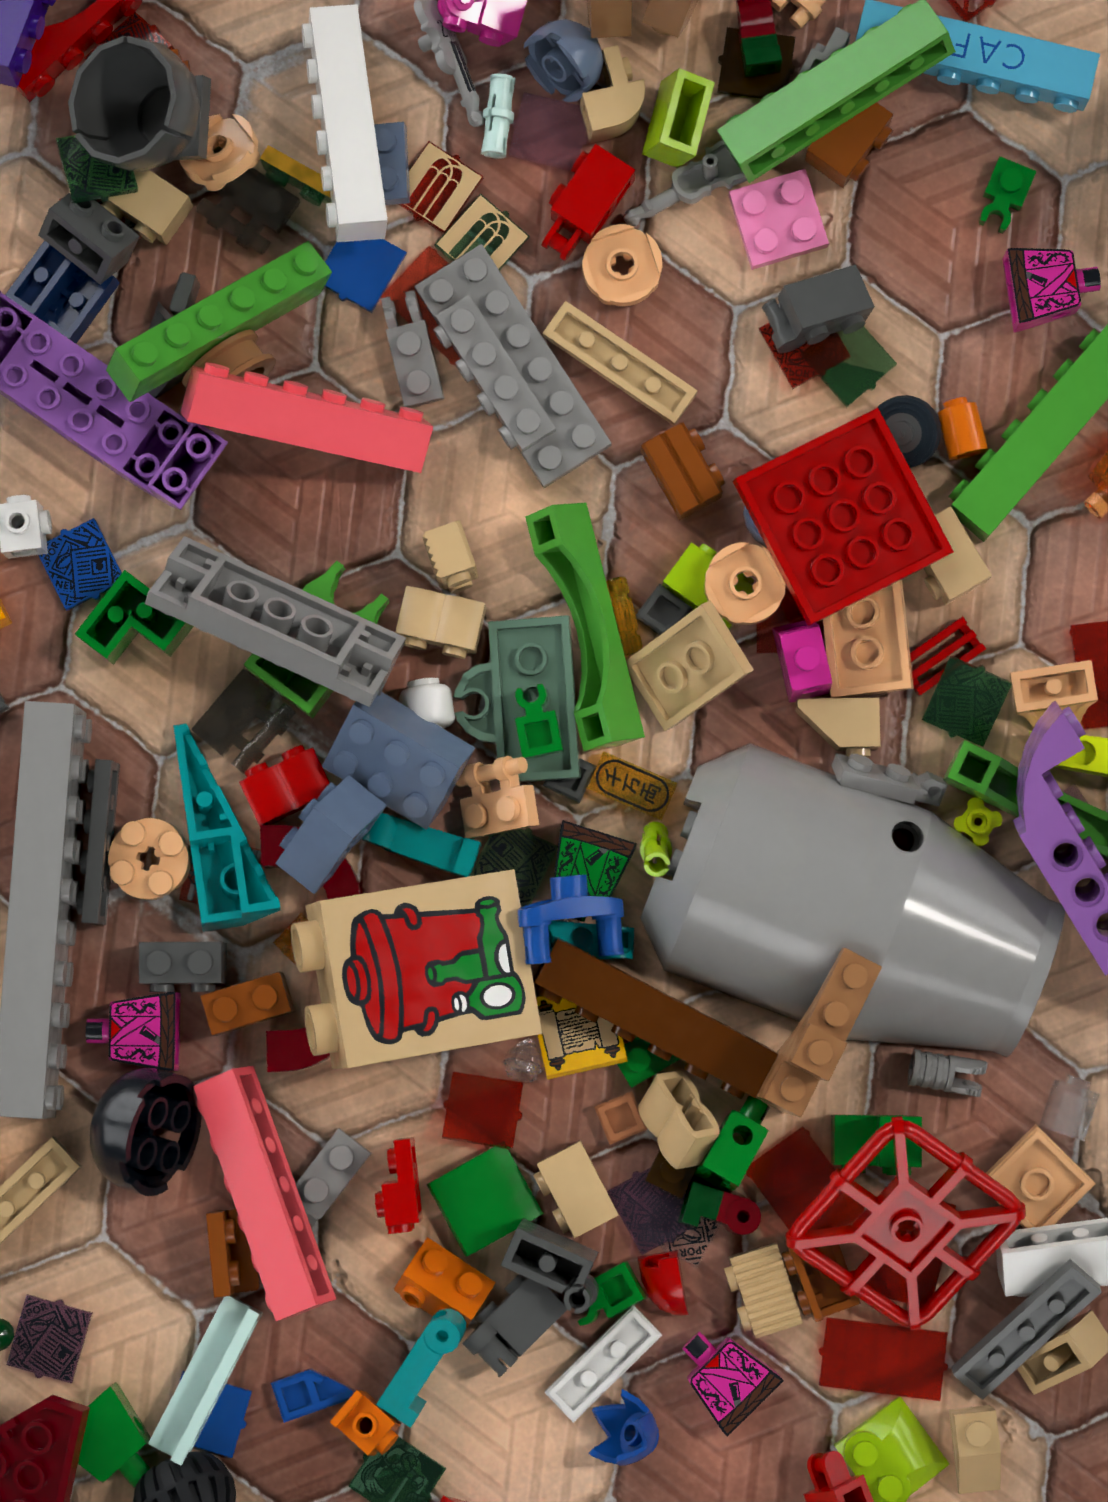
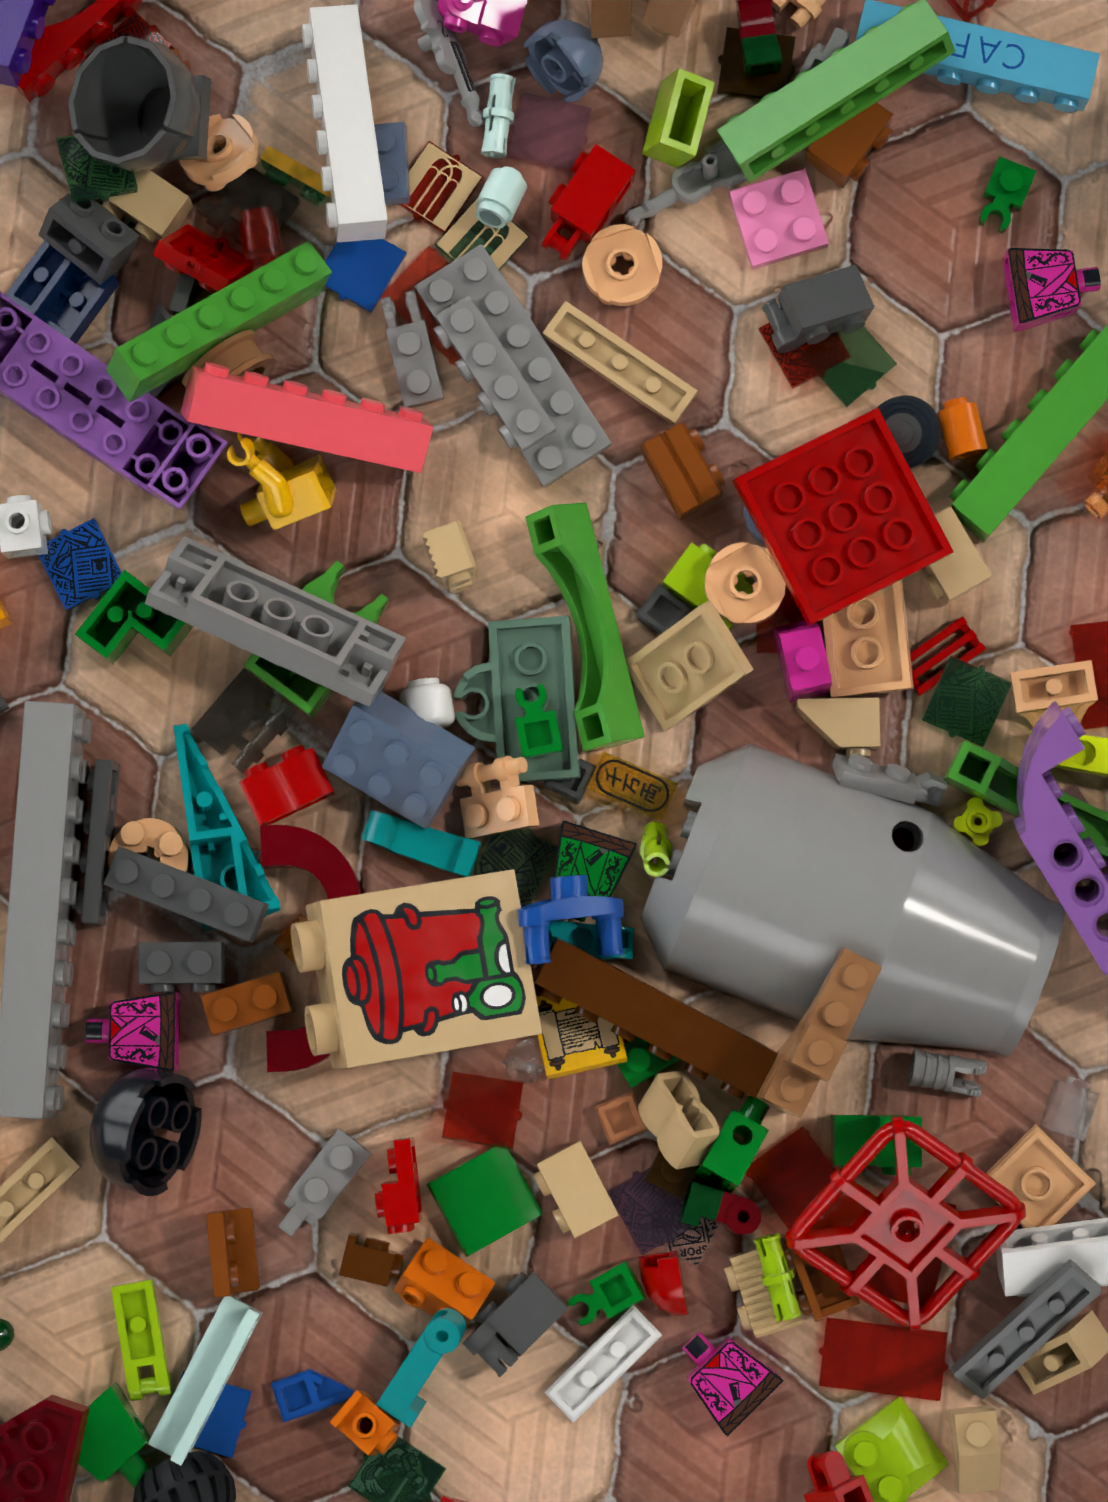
(49, 1338): piece -> none
(141, 1338): none -> lime plate
(186, 894): none -> dark grey plate
(198, 256): none -> red plate
(260, 235): none -> clear red brick
(264, 1193): coral brick -> none
(285, 490): none -> yellow torso
(328, 832): sand blue brick -> none
(370, 1261): none -> reddish brown brick
(440, 621): tan brick -> none
(500, 197): none -> light aqua brick
(554, 1263): dark grey hinge -> none
(617, 107): tan brick -> none
(624, 615): clear yellow axle -> none
(629, 1429): blue piece -> none
(777, 1277): none -> lime pin

